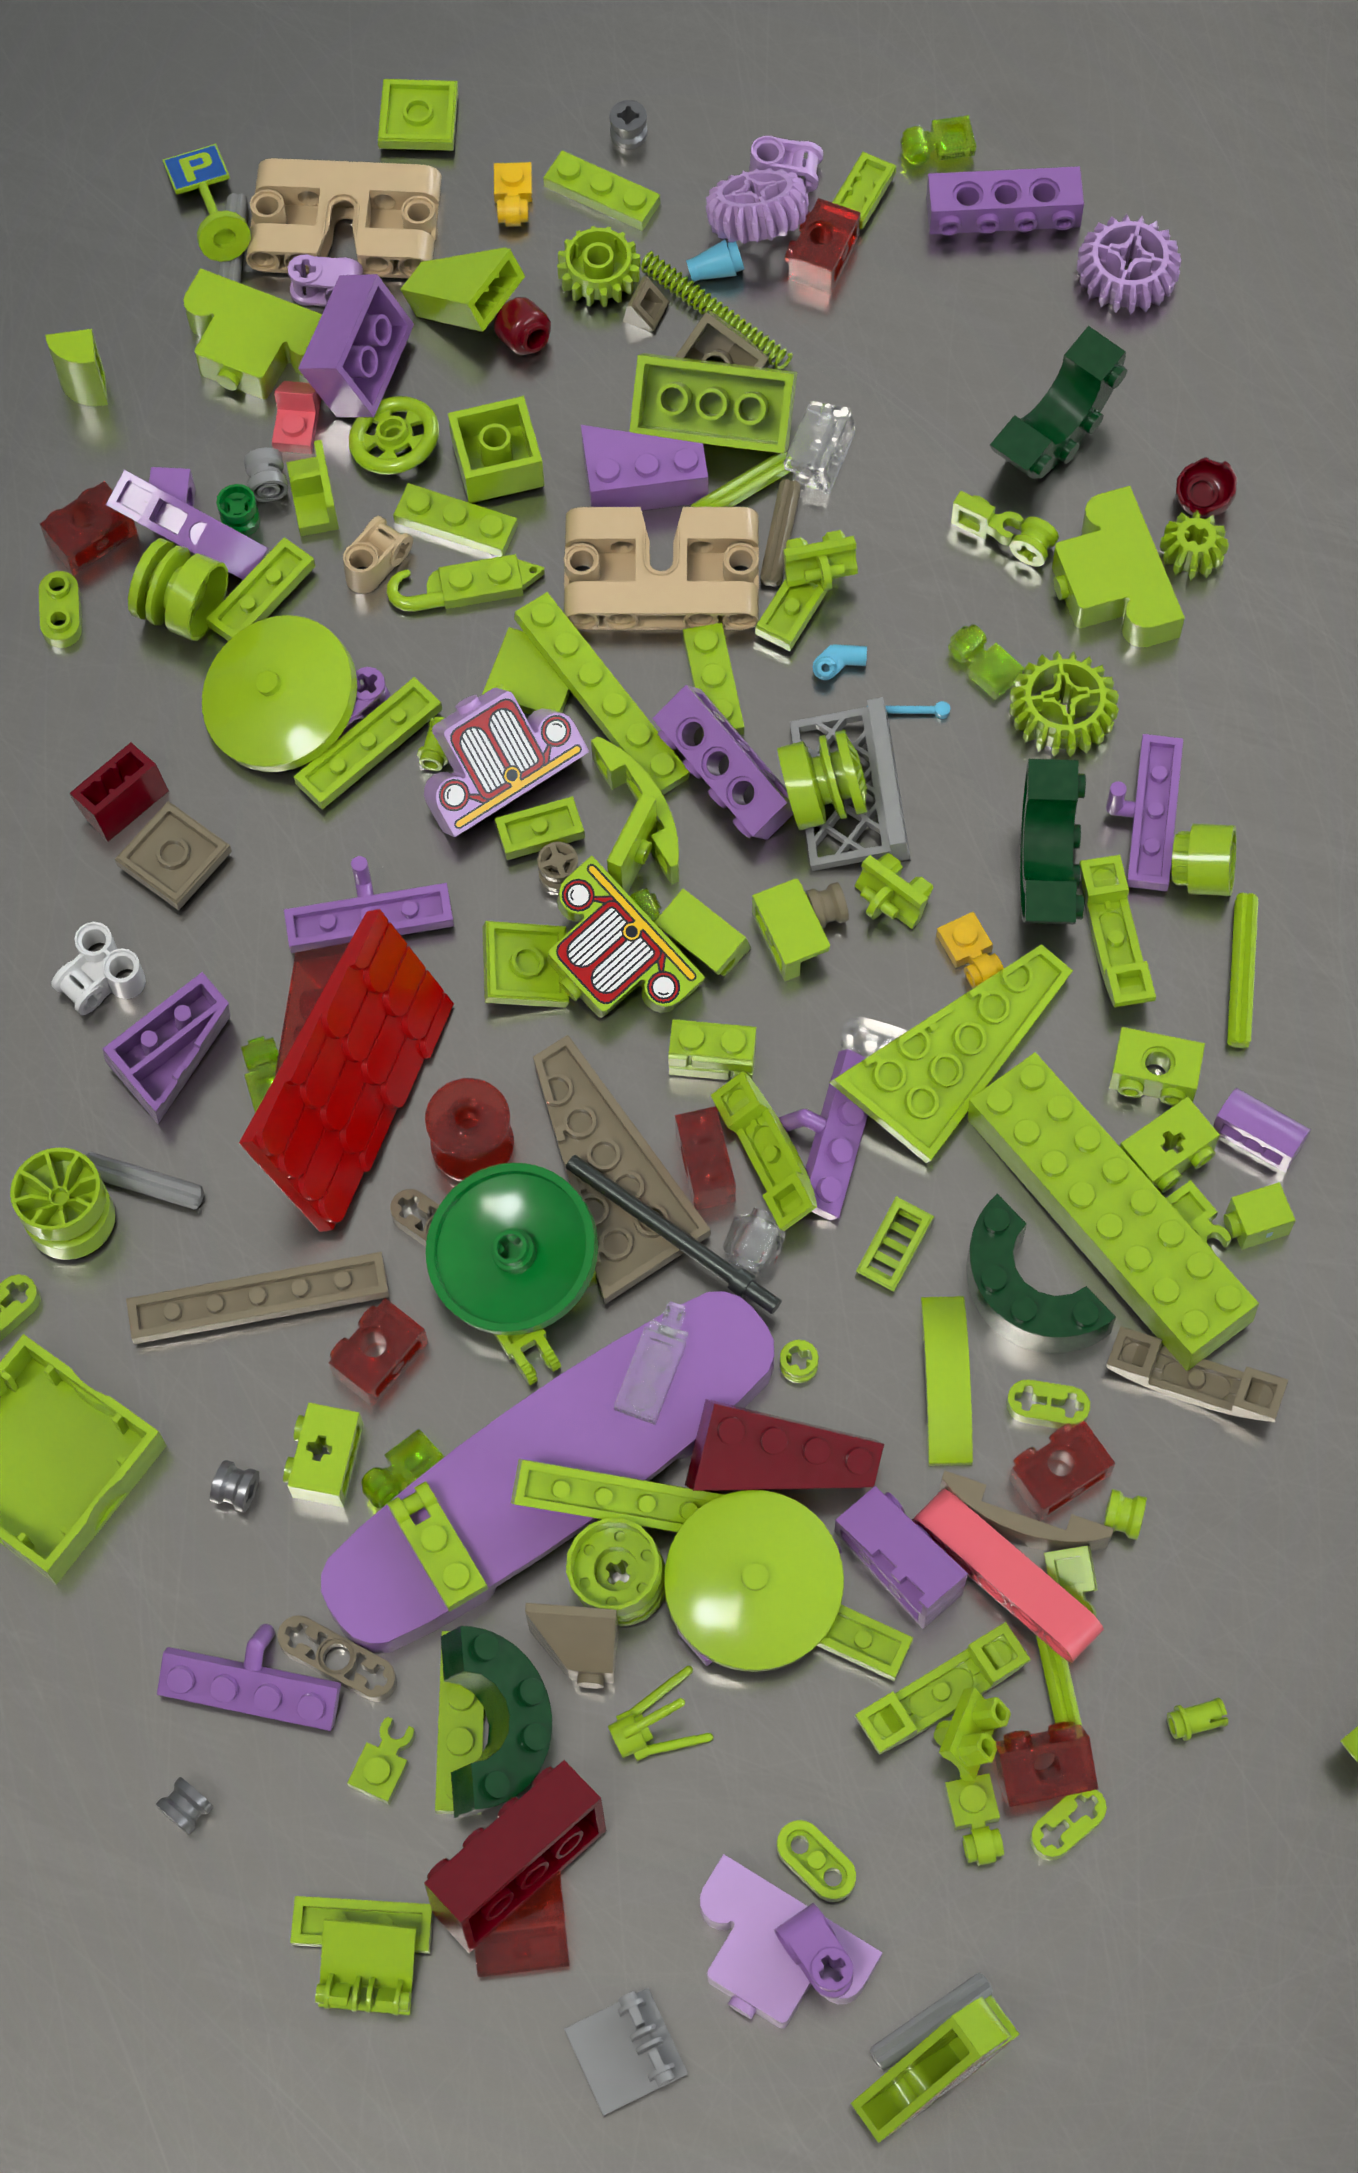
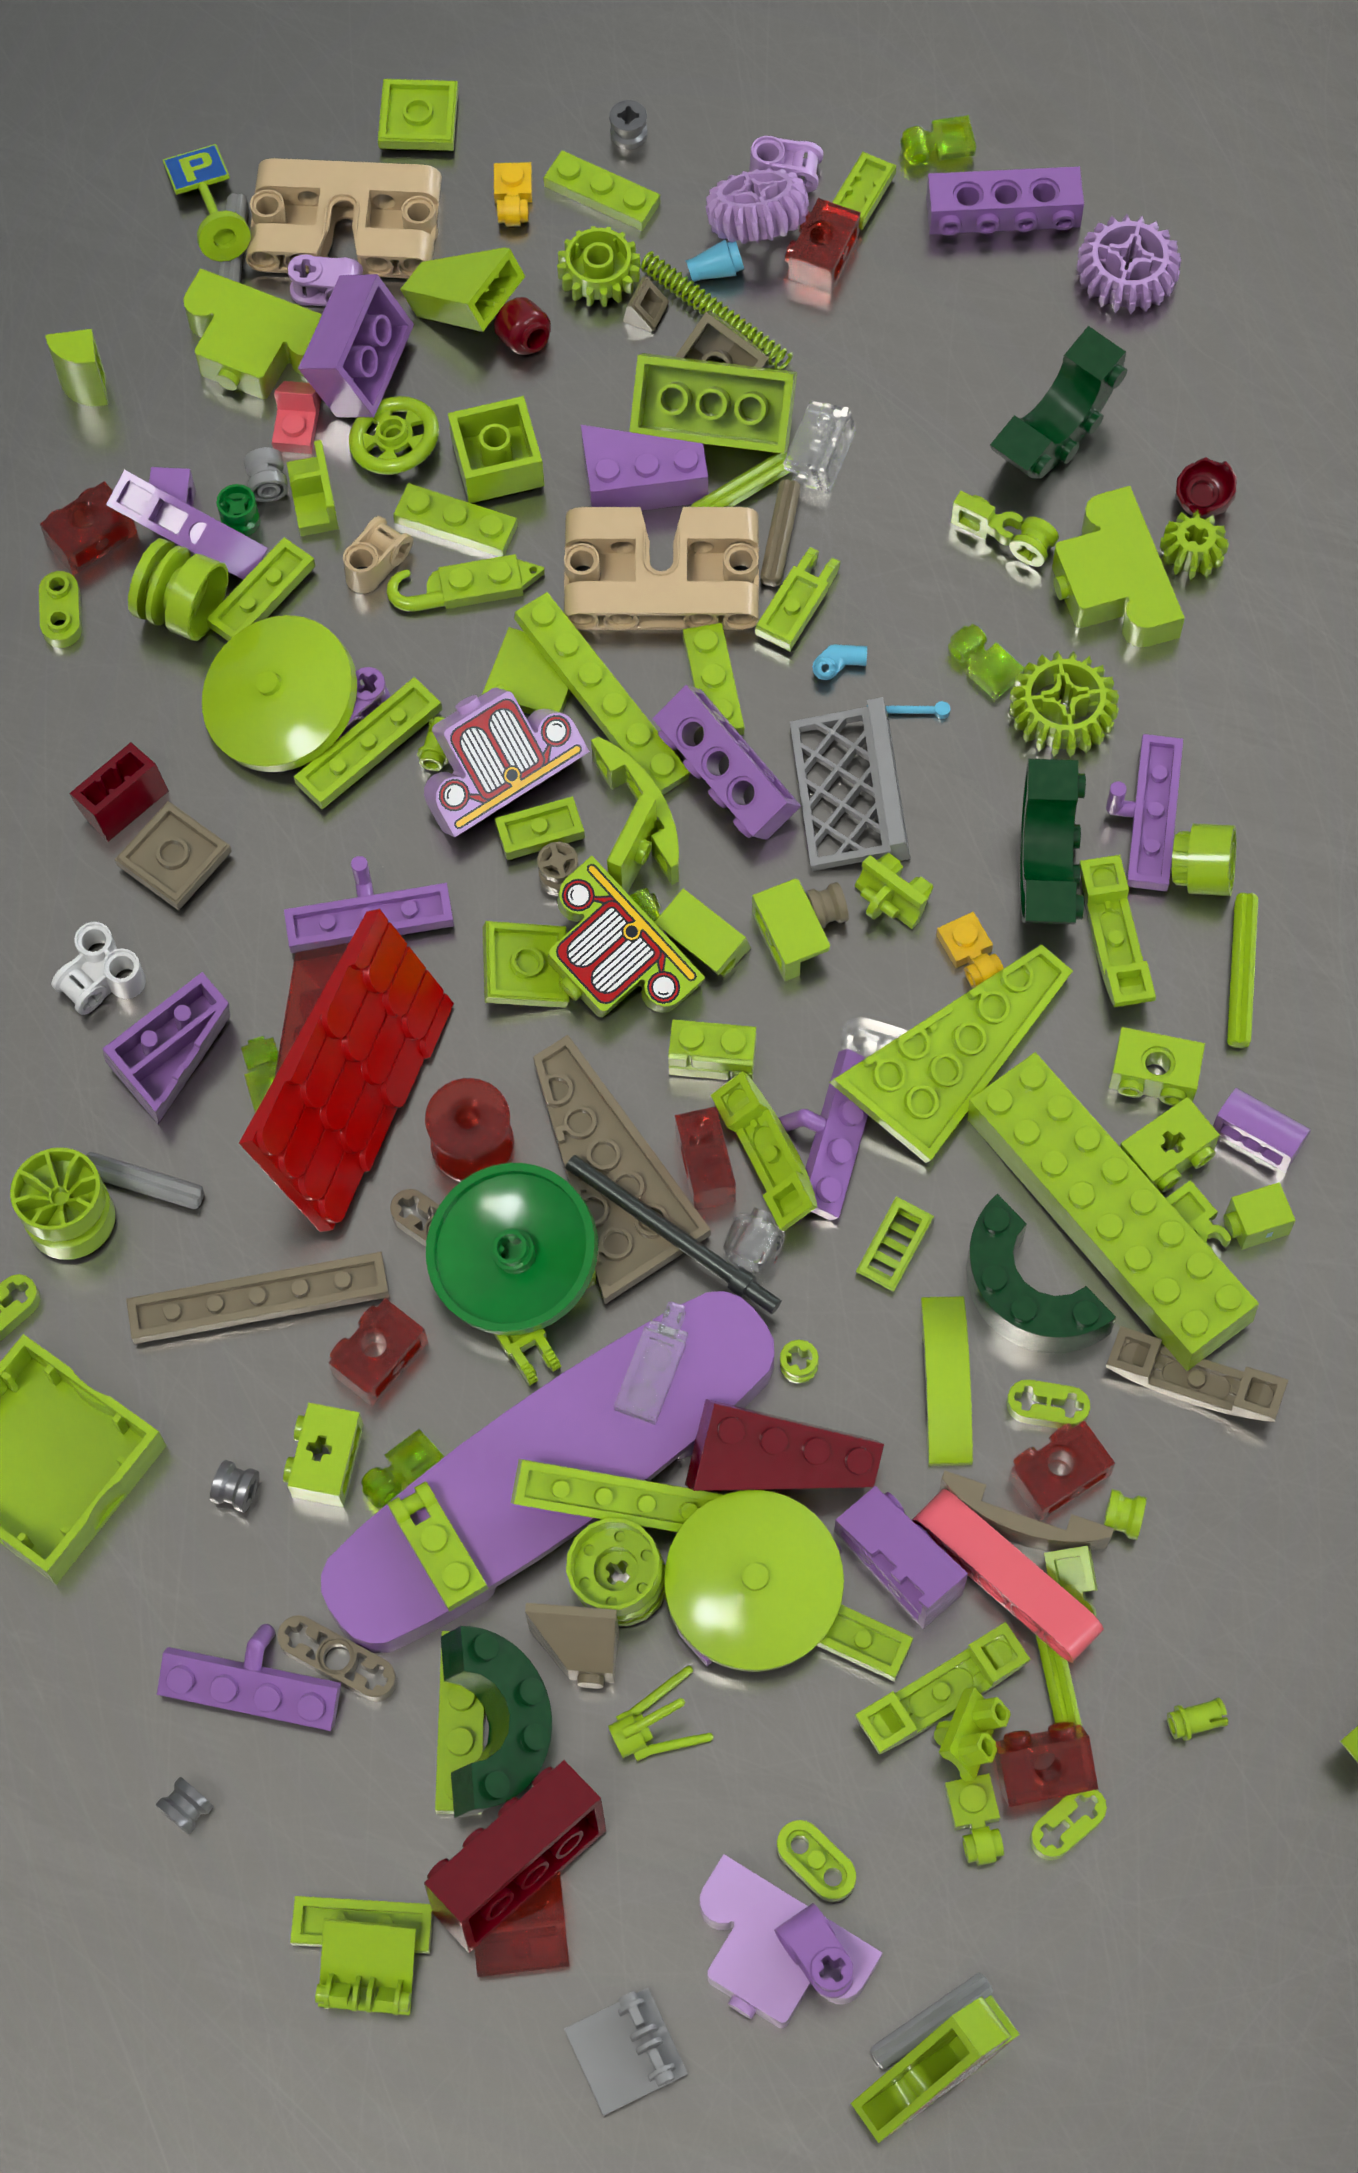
(381, 1768): lime plate -> none
(820, 560): lime hips -> none
(822, 780): lime wheel -> none

